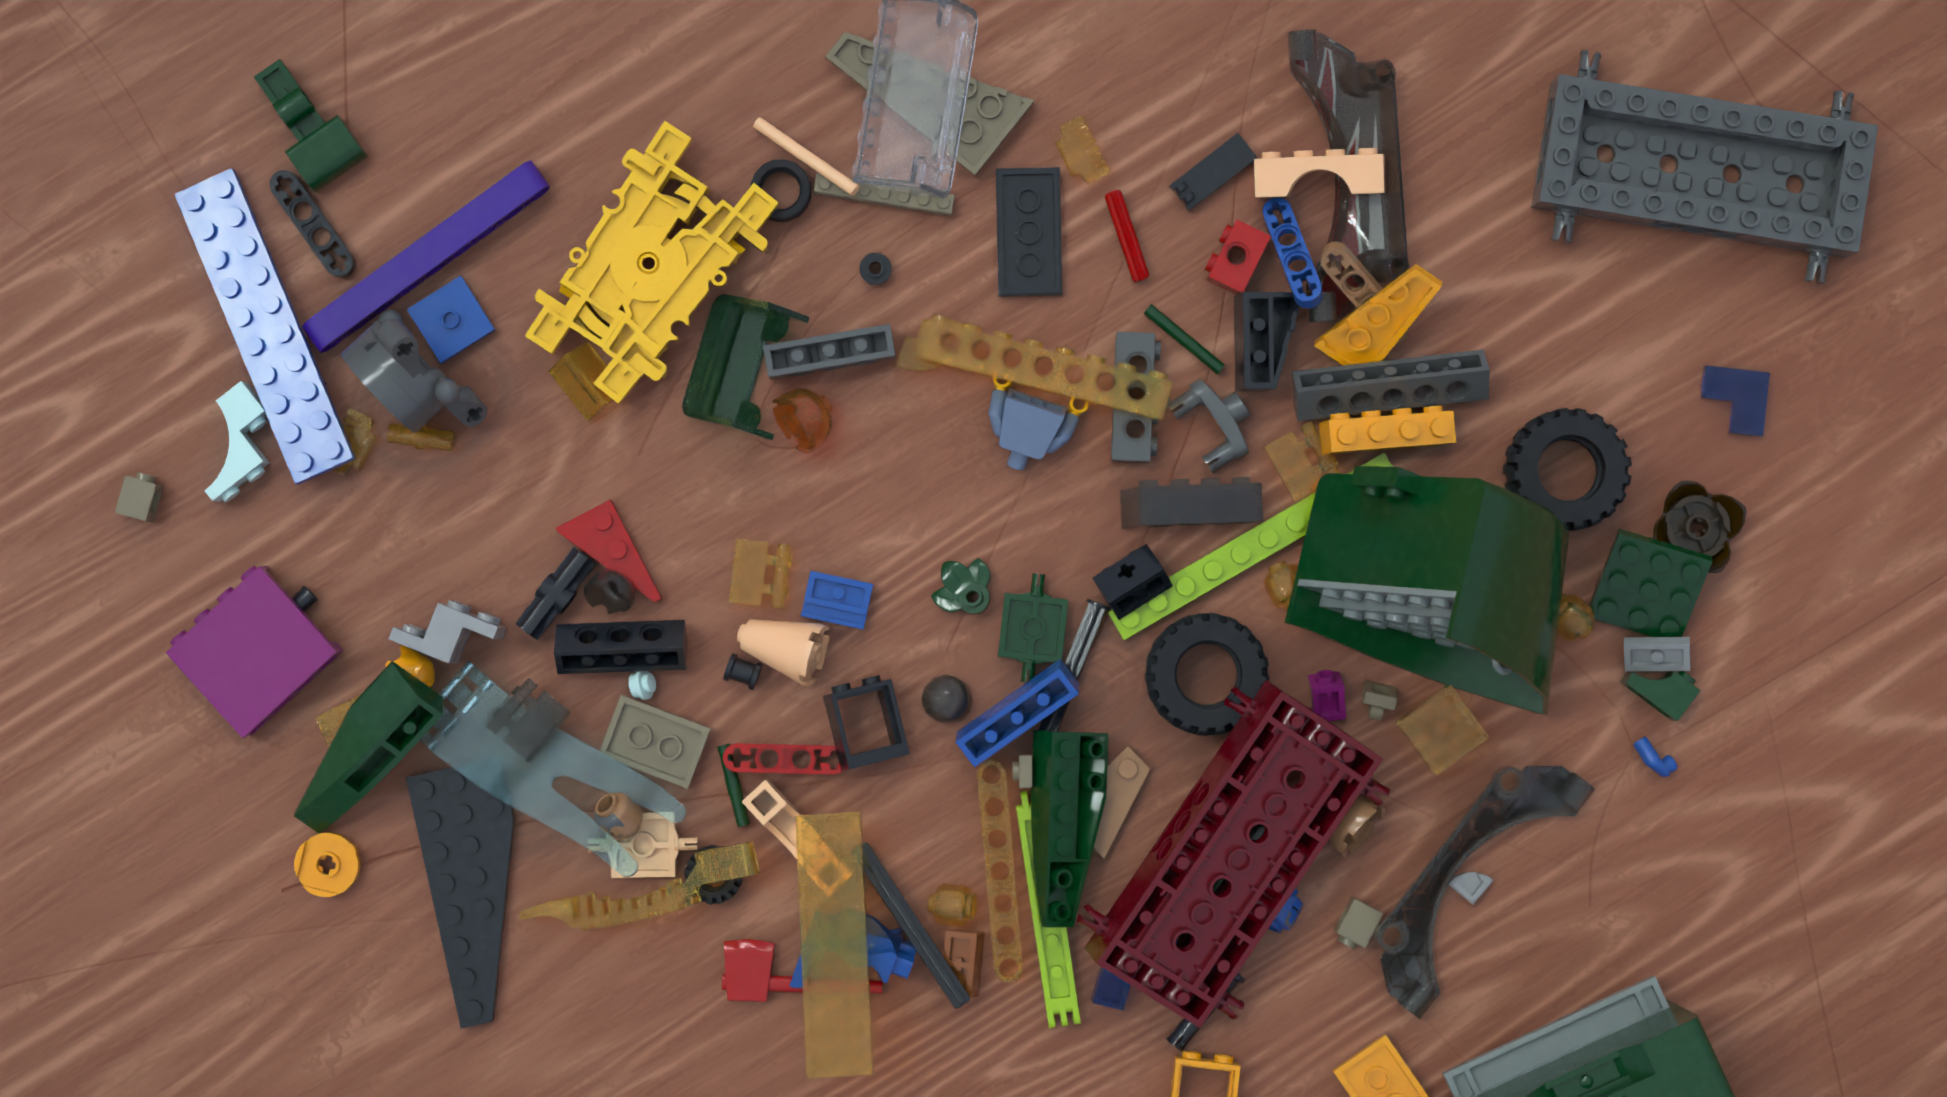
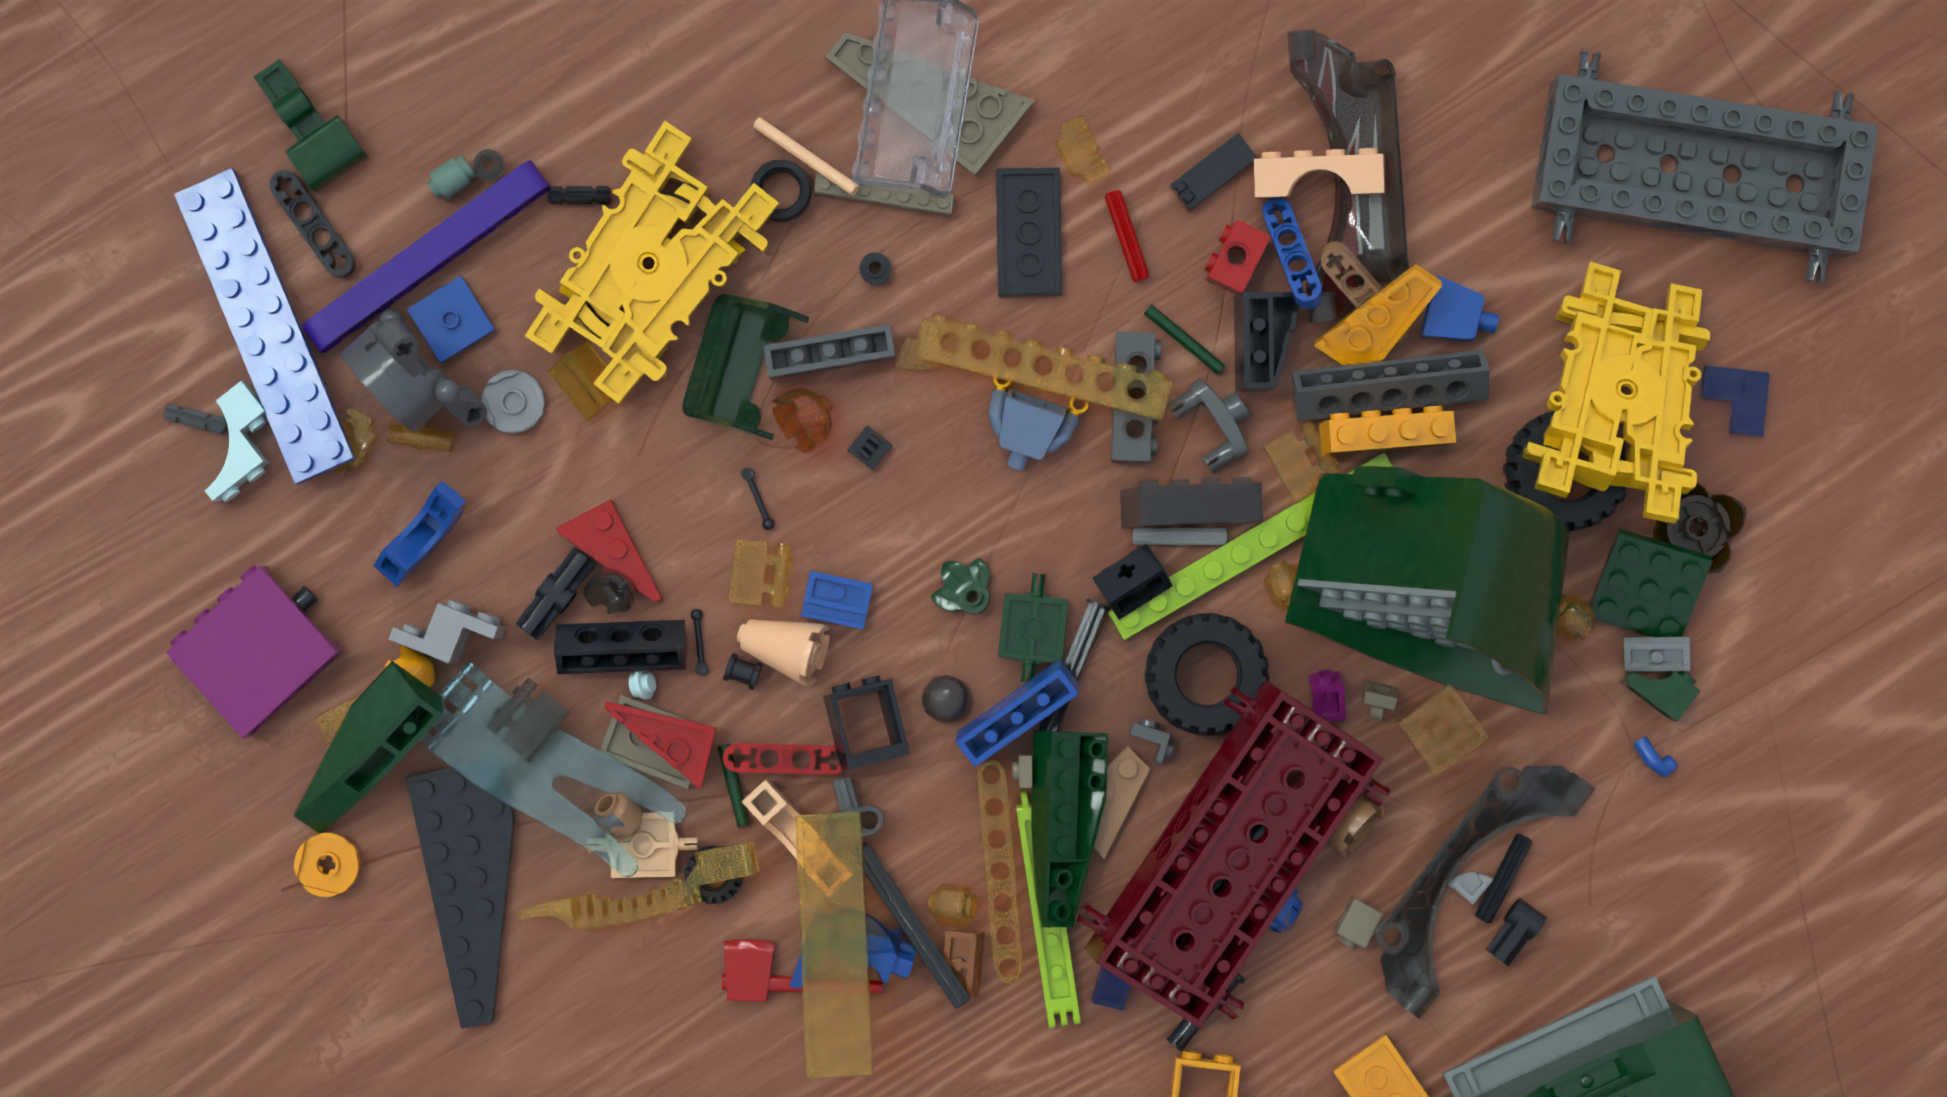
(139, 497): dark tan brick -> none
(195, 418): none -> dark grey axle
(422, 535): none -> blue arch
(451, 177): none -> sand green brick
(484, 156): none -> clear smoke plate
(513, 401): none -> light grey tile
(579, 195): none -> black axle
(678, 741): none -> red wing
(701, 668): none -> black hinge
(748, 475): none -> black hinge
(848, 803): none -> dark grey beam
(869, 447): none -> black tile
(1149, 731): none -> dark grey bracket
(1179, 536): none -> light grey axle
(1456, 314): none -> blue torso
(1503, 878): none -> black axle
(1519, 925): none -> black piece
(1631, 348): none -> yellow piece

